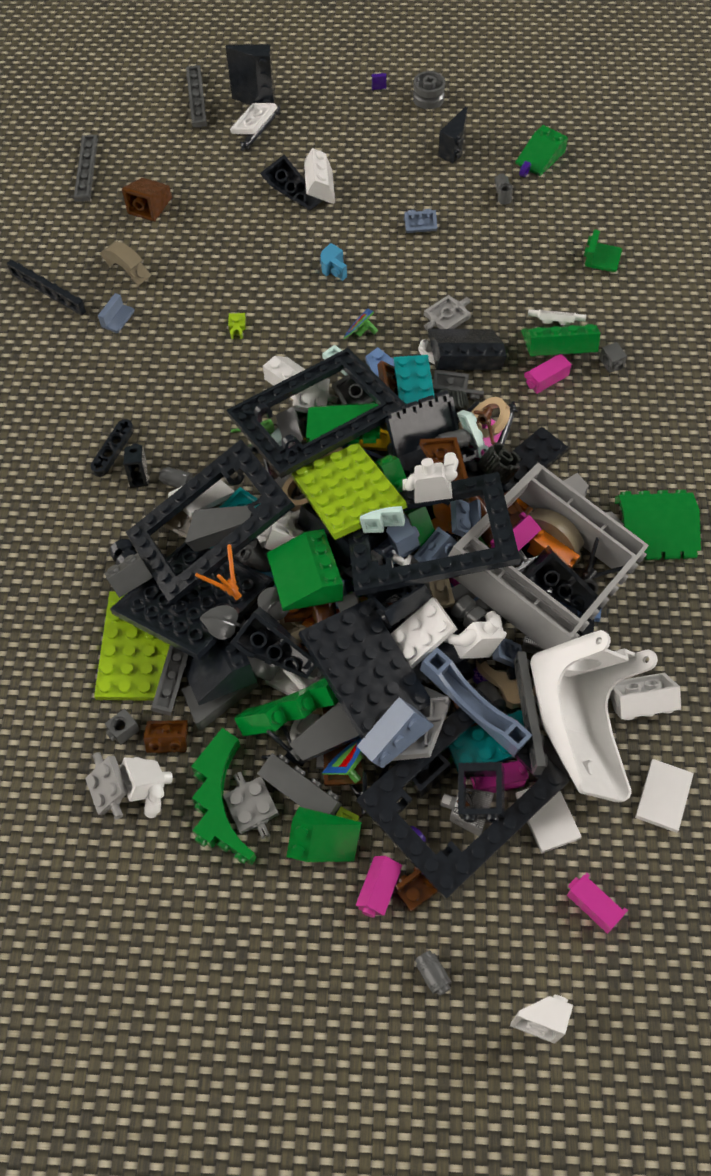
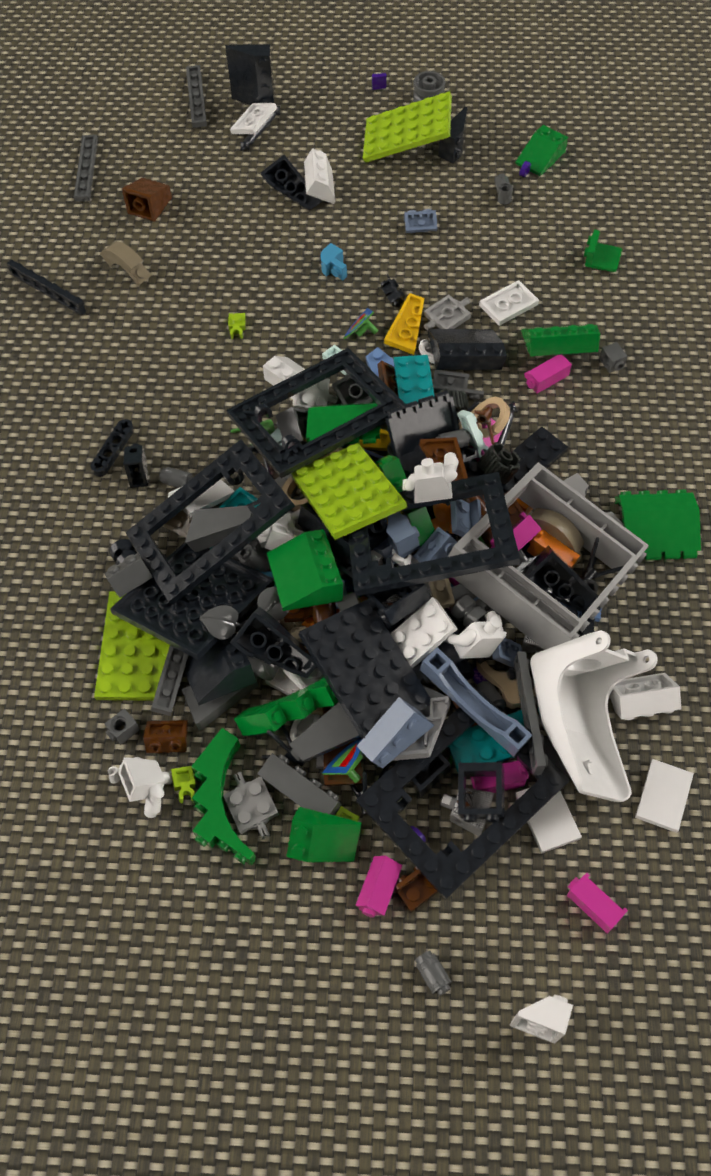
(106, 785): light grey plate -> none
(115, 314): sand blue panel -> none
(183, 781): none -> lime plate
(229, 585): orange plant -> none
(376, 520): light aqua slope -> none
(390, 286): none -> black hinge
(405, 328): none -> yellow wing
(407, 127): none -> lime plate
(508, 302): none -> white plate
(563, 317): white plate -> none

